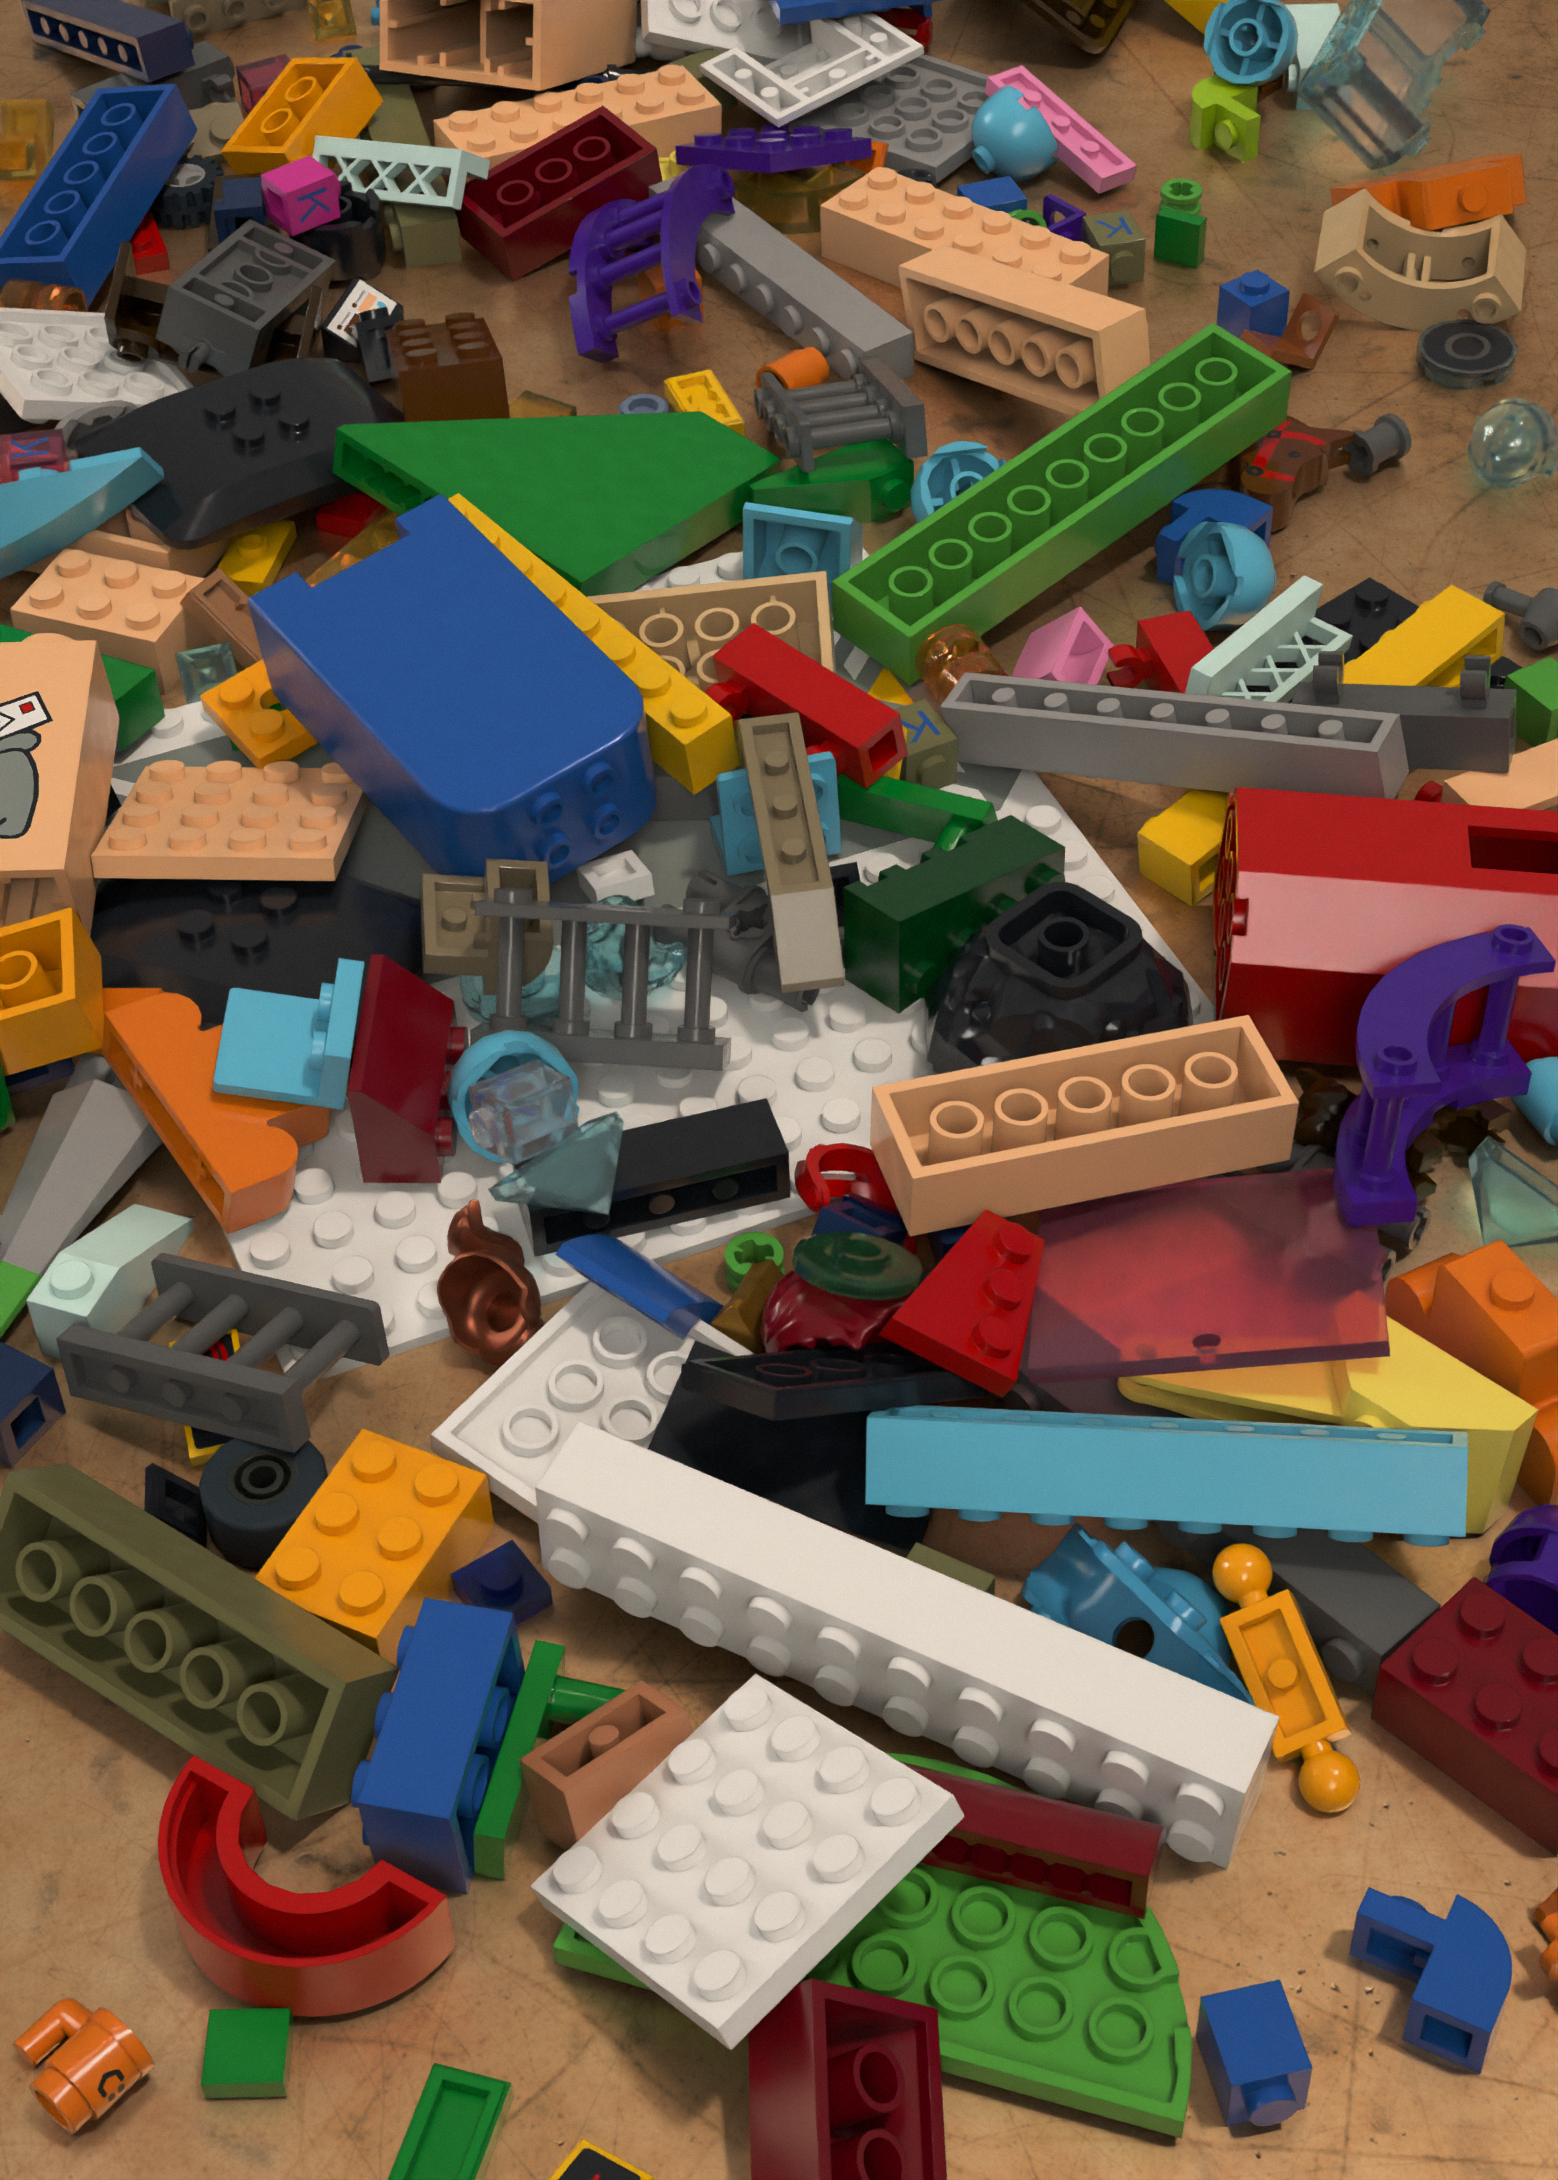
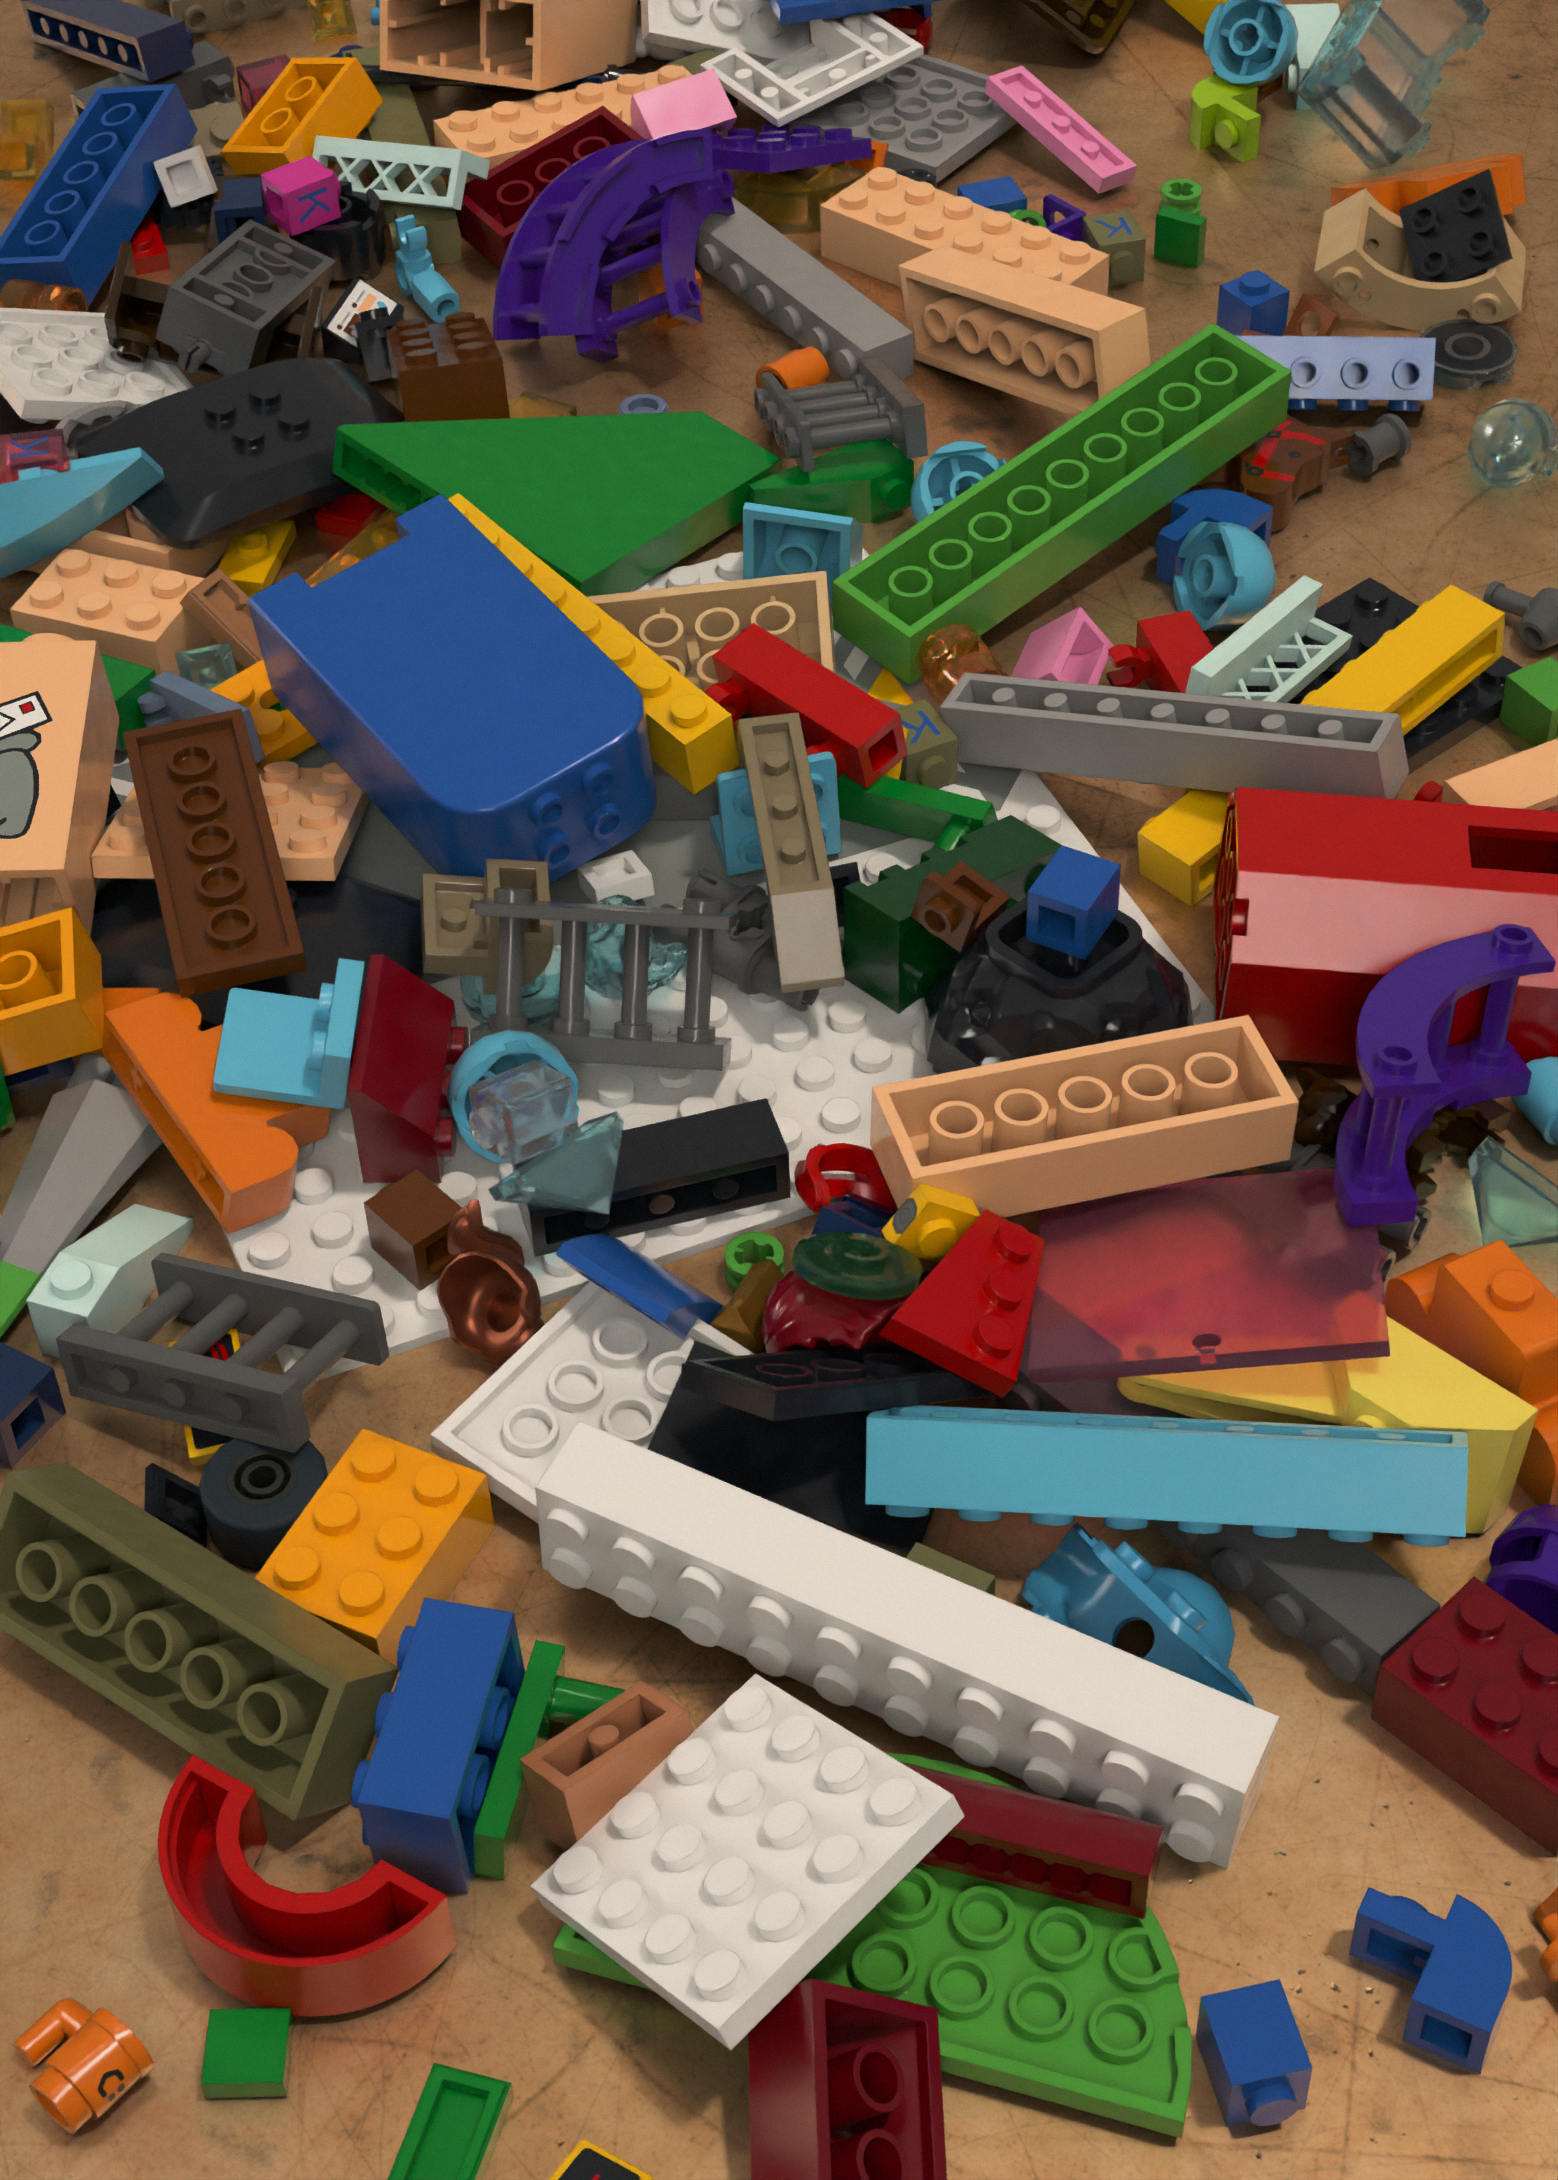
(180, 699): none -> sand blue hinge
(185, 176): none -> white tile
(213, 853): none -> reddish brown plate
(411, 1227): none -> reddish brown brick
(417, 274): none -> medium azure bar
(503, 1582): clear blue plate -> none
(557, 247): none -> dark purple fence
(683, 106): none -> bright pink brick
(703, 393): yellow plate -> none
(931, 1222): none -> yellow plate
(958, 905): none -> reddish brown bracket
(1011, 138): medium azure cylinder -> none
(1073, 902): none -> blue brick
(1286, 1677): light orange plate -> none
(1353, 369): none -> brick
(1441, 726): dark grey brick -> none
(1456, 231): none -> black hinge

